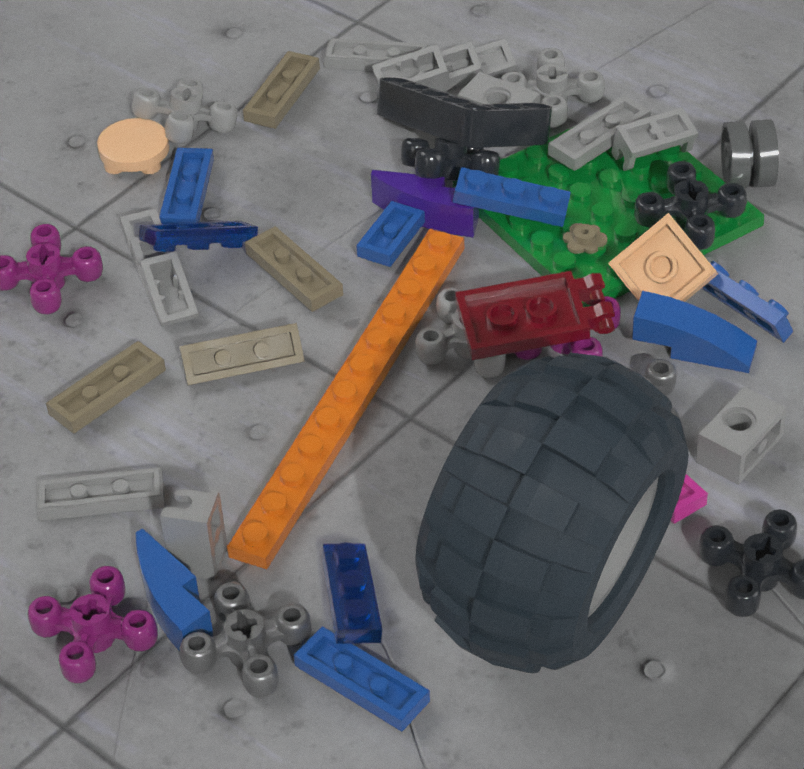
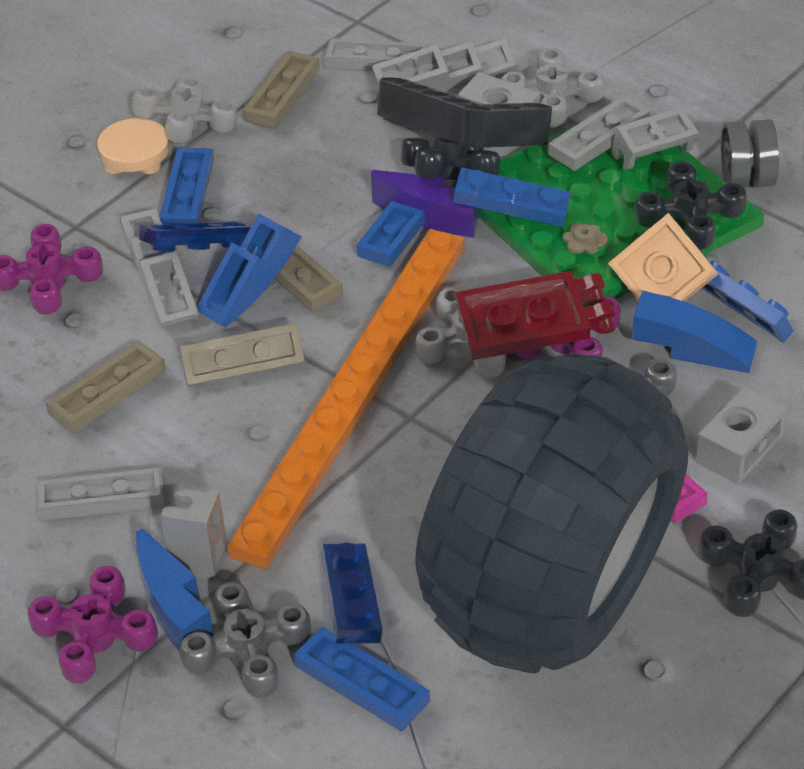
(247, 270): none -> blue slope

